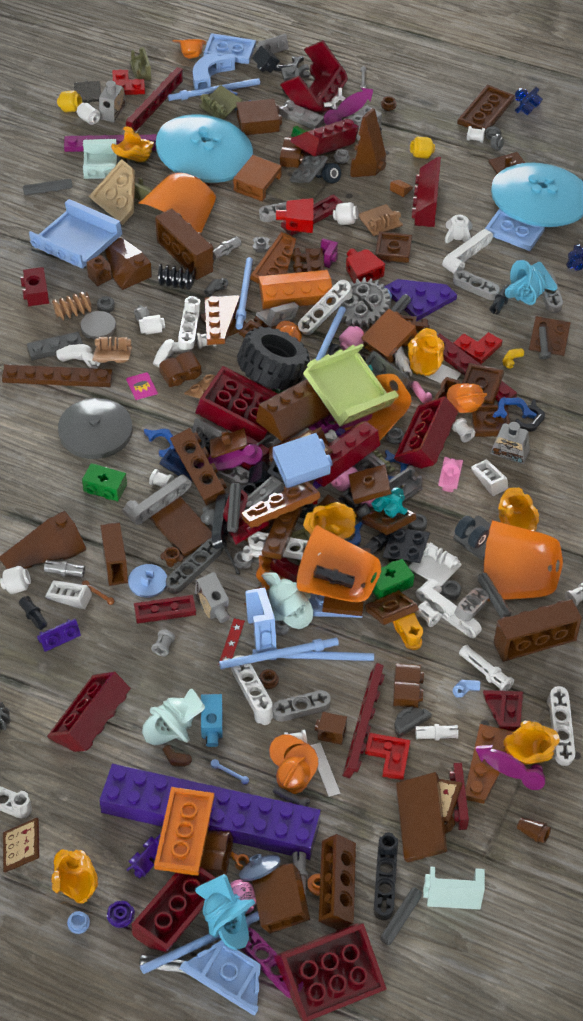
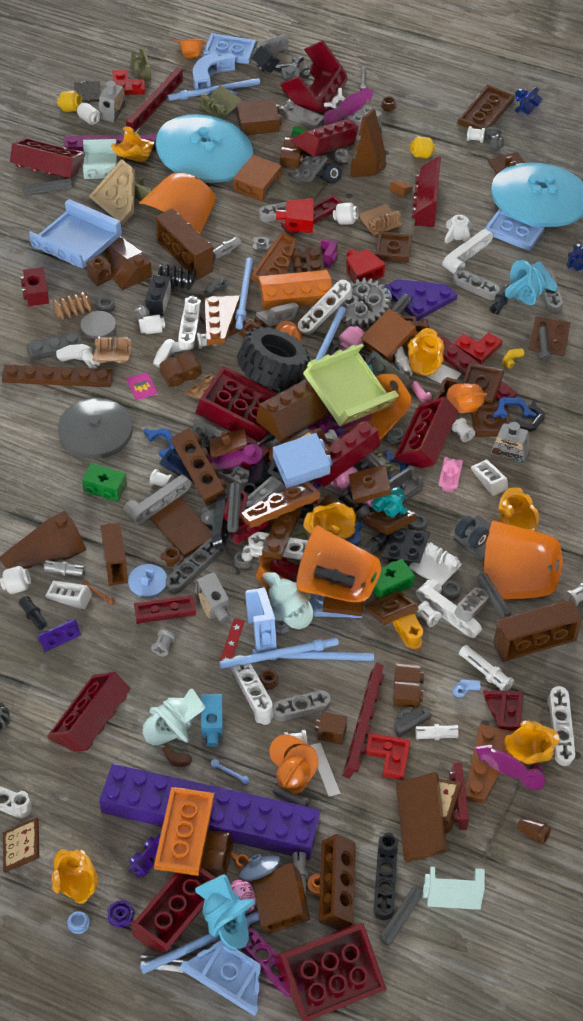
(46, 157): none -> dark red slope
(158, 295): none -> black brick

